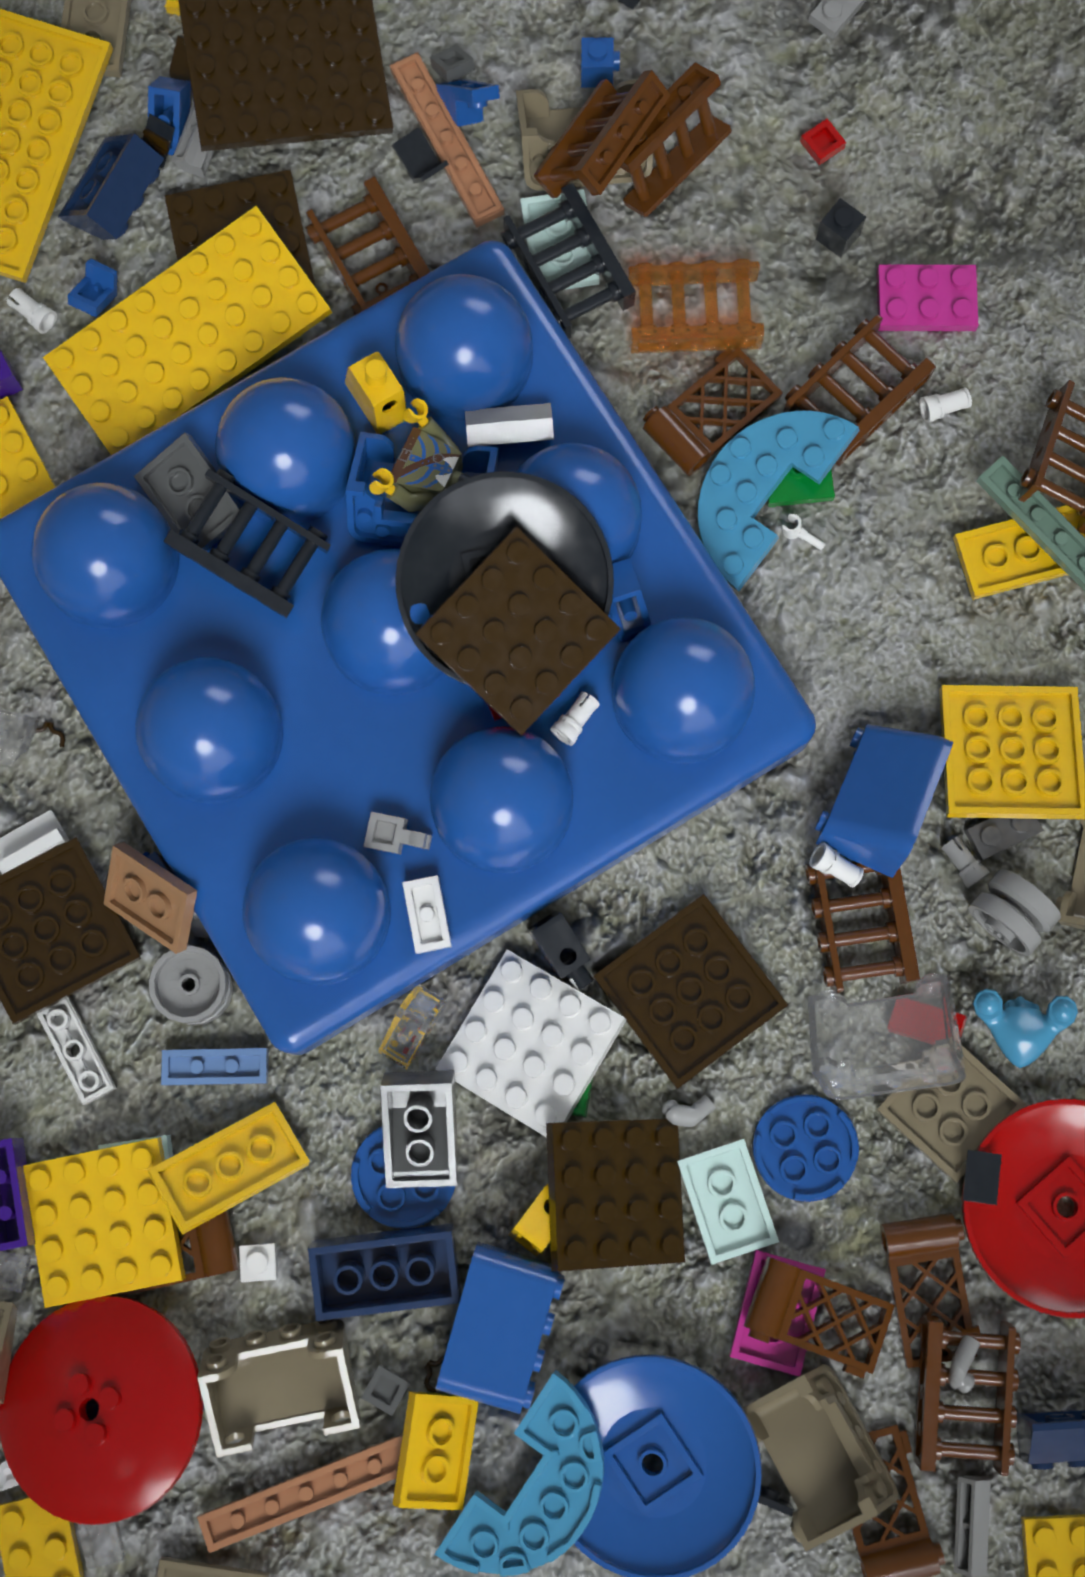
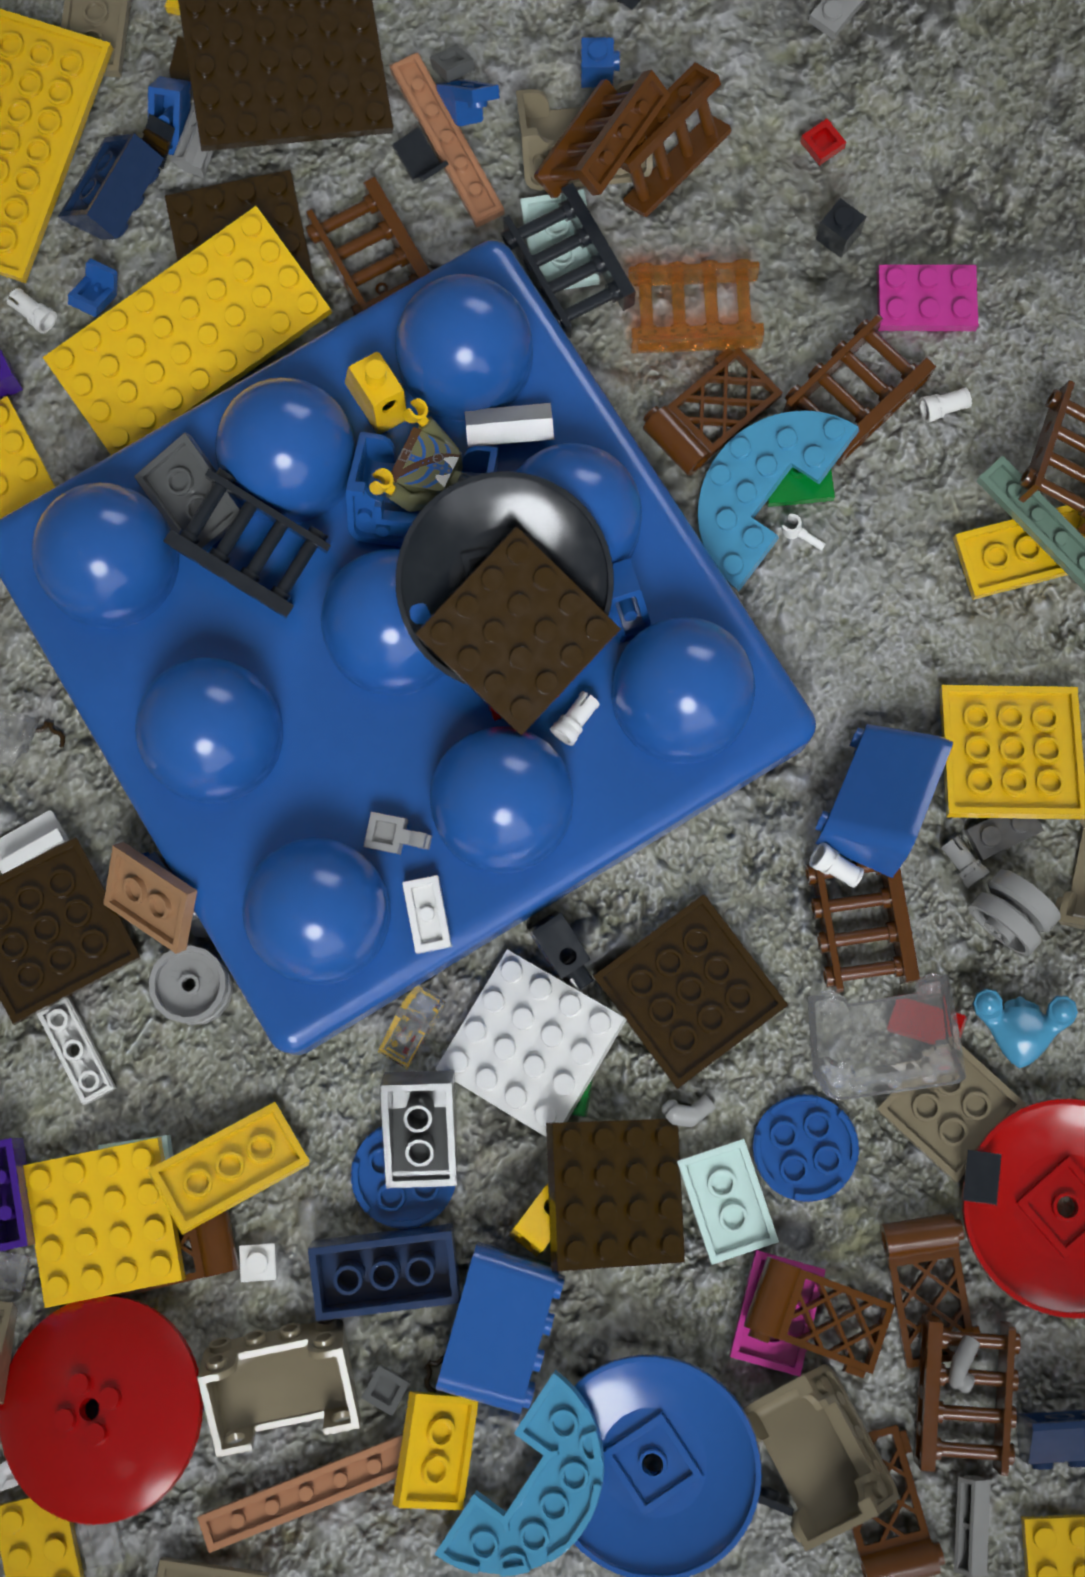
(214, 1066): medium blue plate -> none

